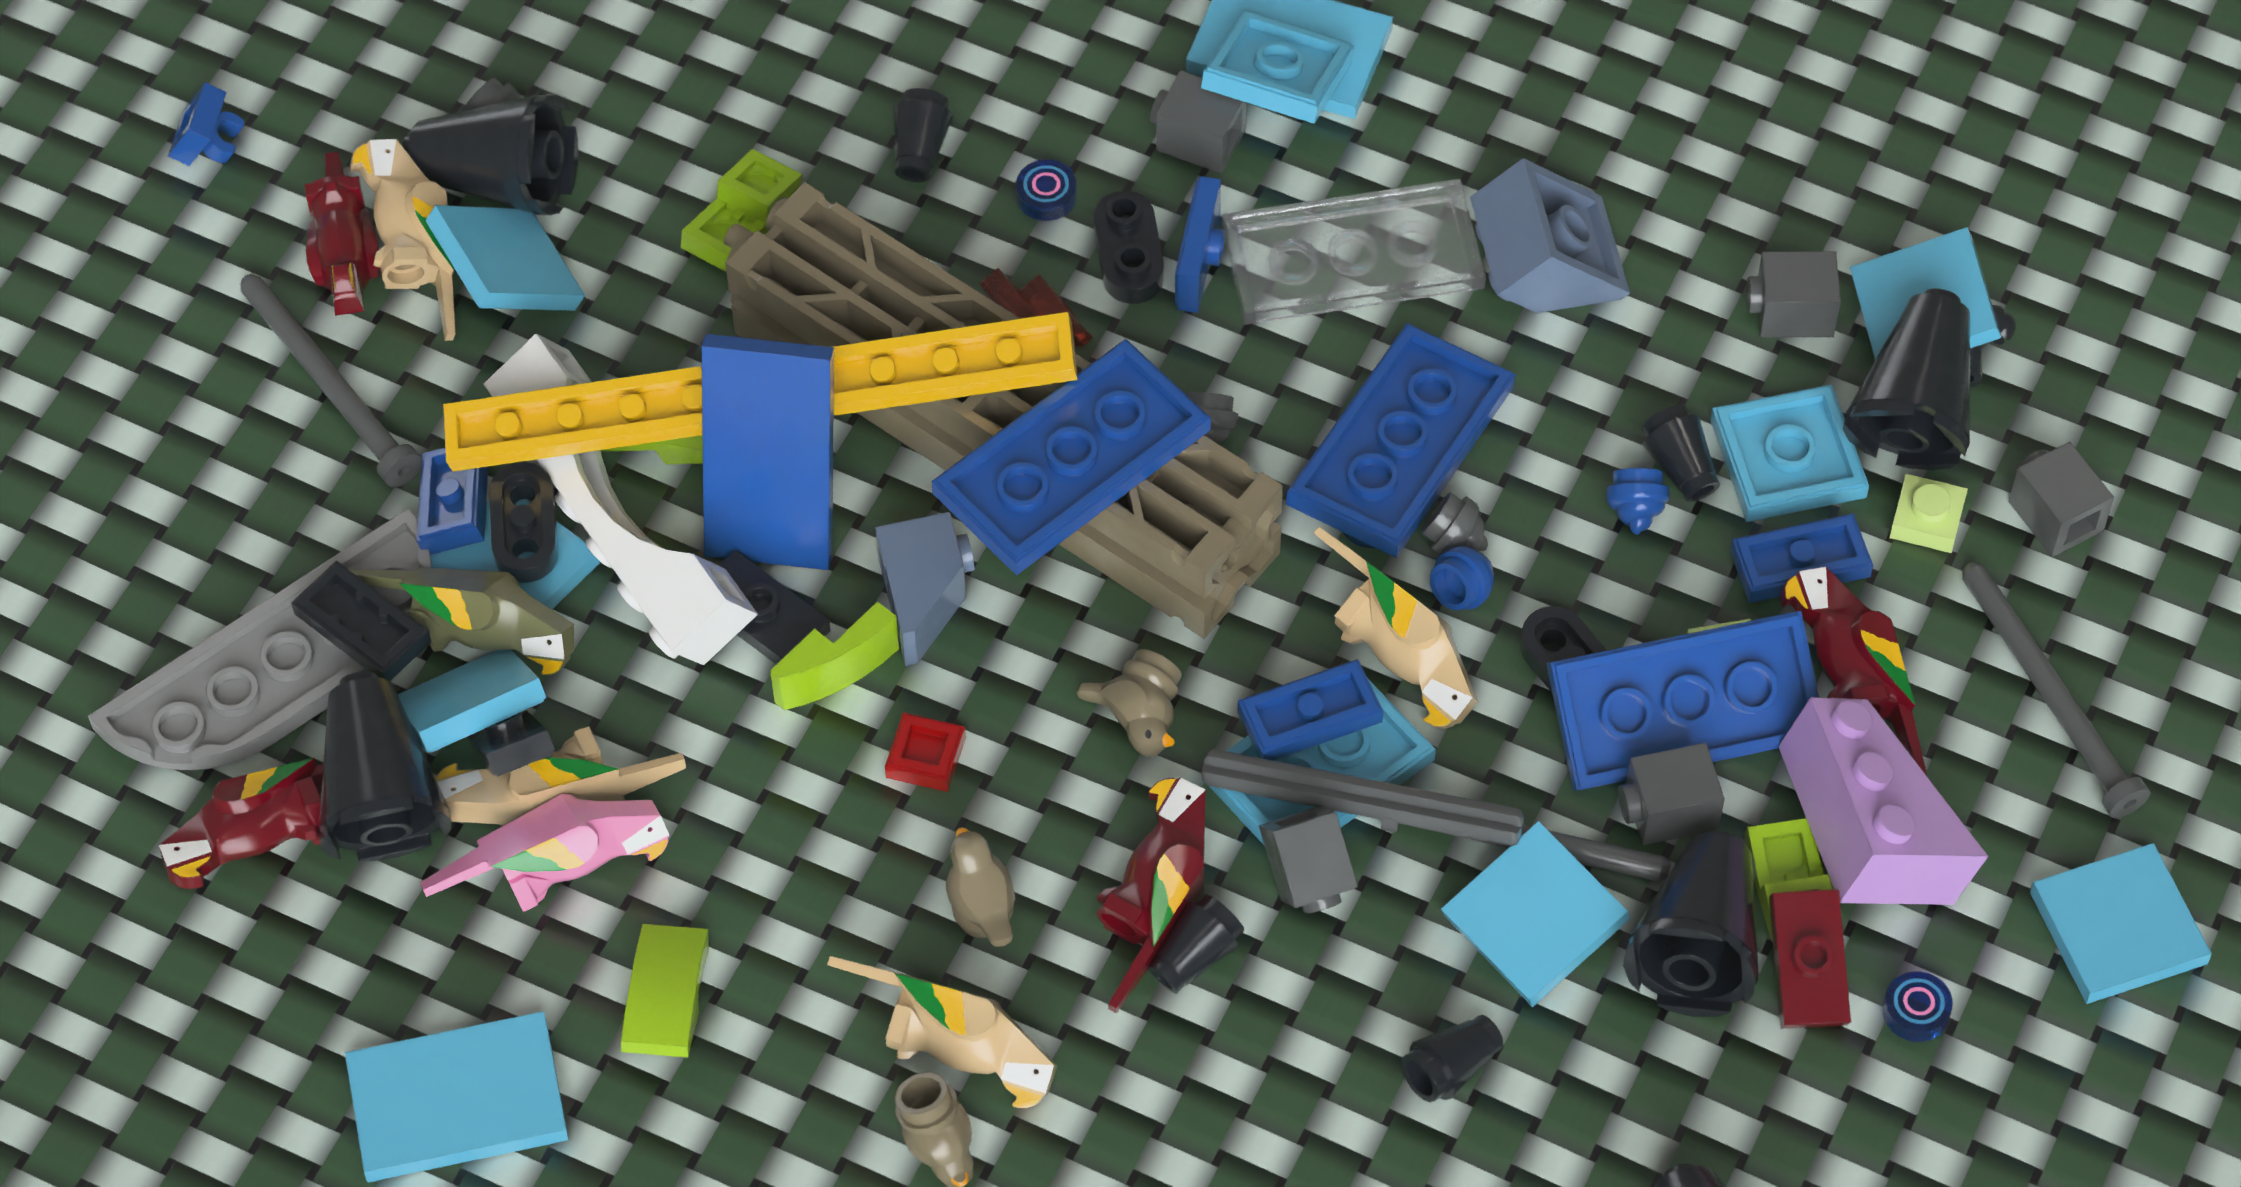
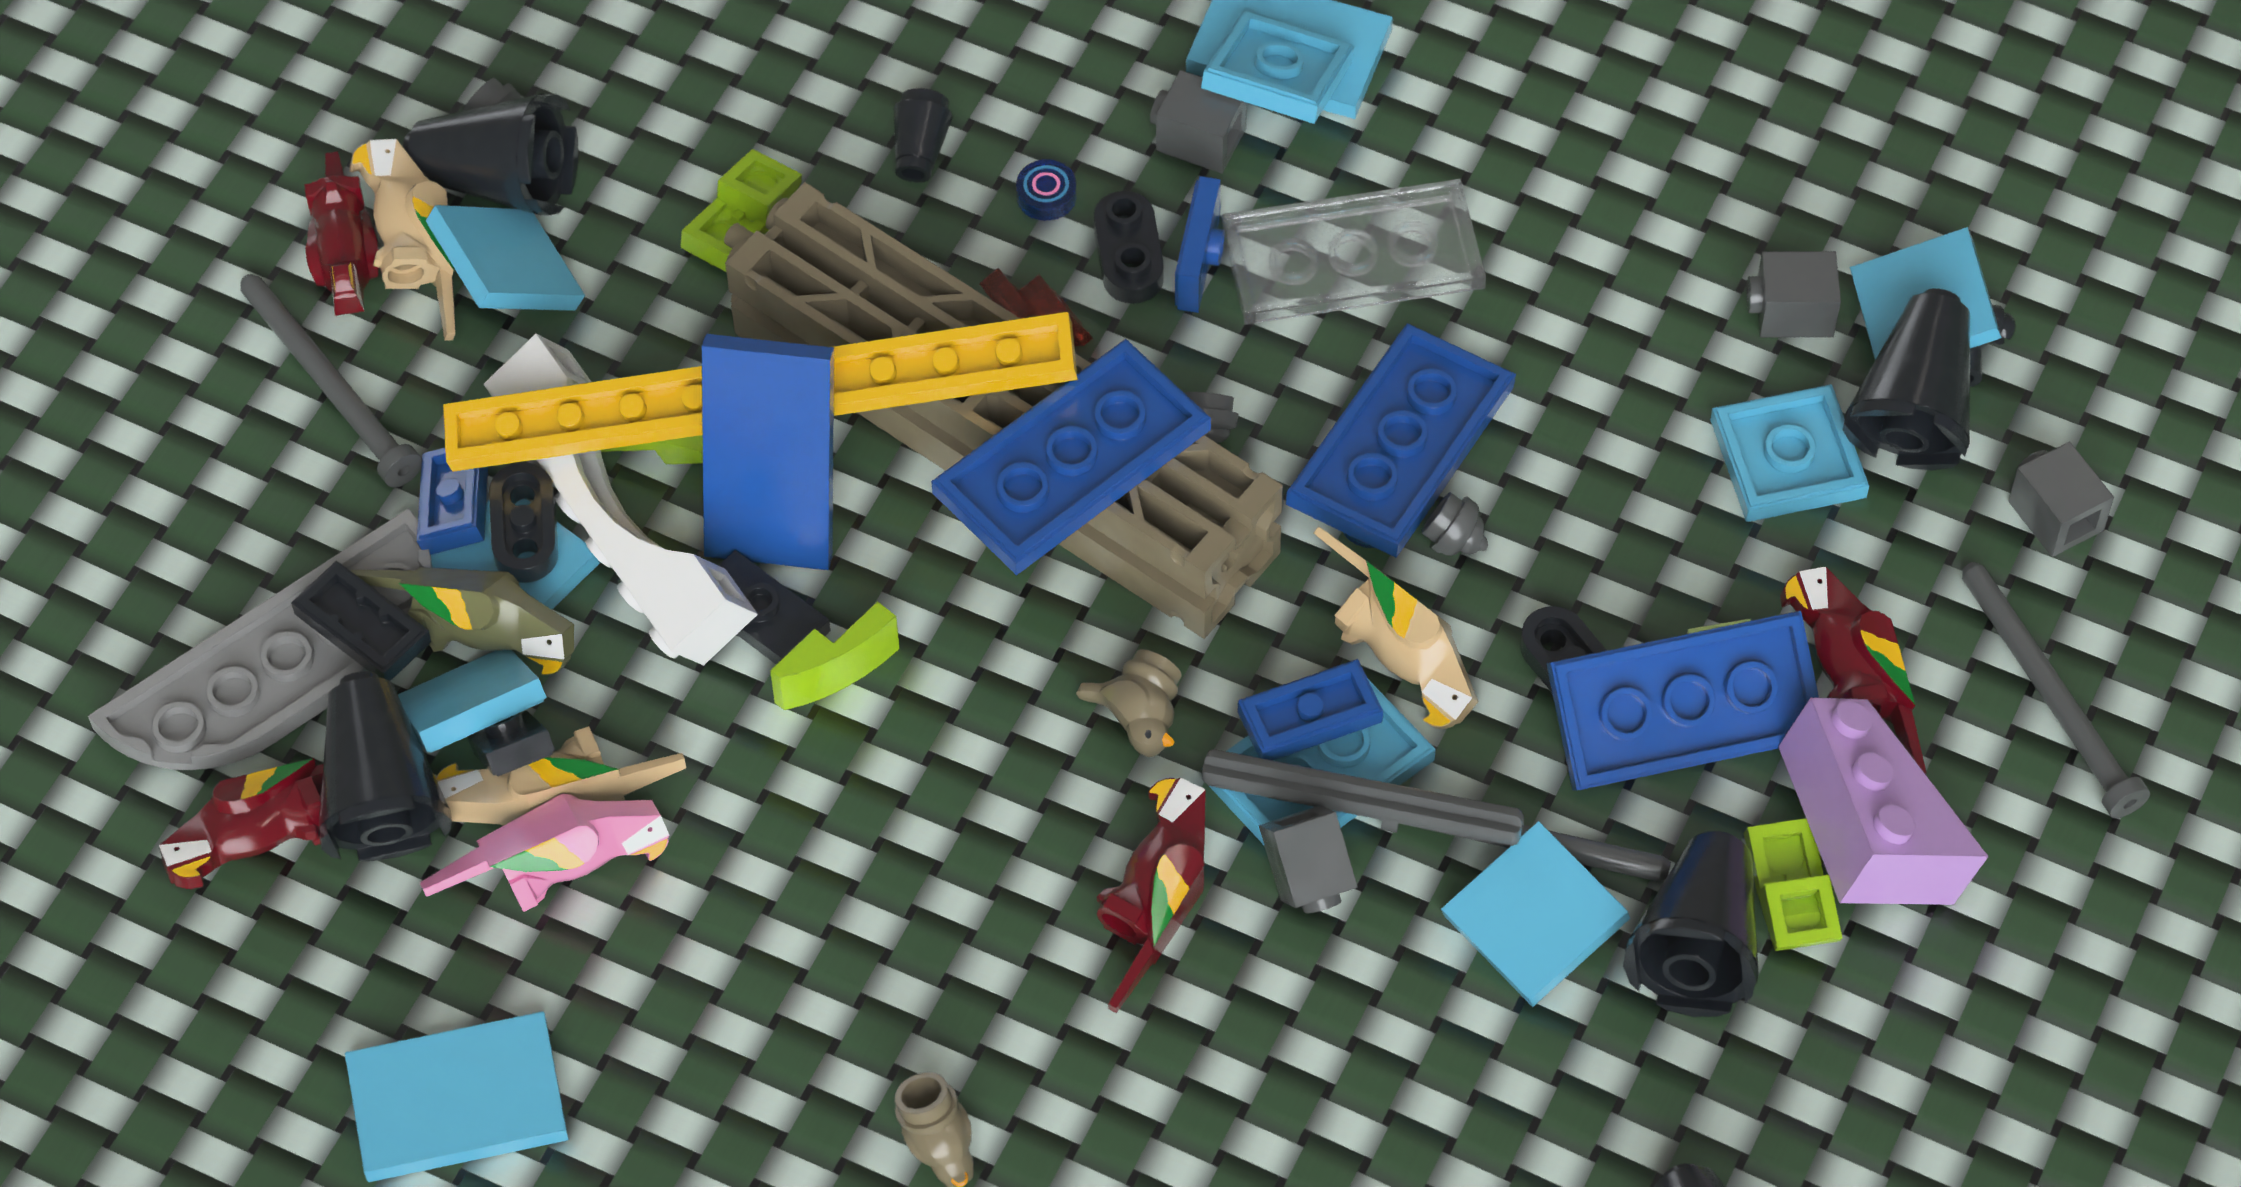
(200, 128): blue tile -> none
(664, 990): lime slope -> none
(923, 577): sand blue slope -> none
(925, 752): red tile -> none
(962, 1033): tan animal -> none
(980, 889): dark tan animal -> none
(1196, 943): black cone -> none
(1450, 1058): black cone -> none
(1462, 578): blue plate -> none
(1547, 241): sand blue slope -> none
(1637, 496): blue plate -> none
(1672, 794): dark grey brick -> none
(1681, 450): black cone -> none
(1773, 557): blue plate -> none
(1809, 959): dark red plate -> none
(1917, 1006): clear blue tile -> none
(1928, 513): yellowish green plate -> none
(2120, 923): medium azure tile -> none

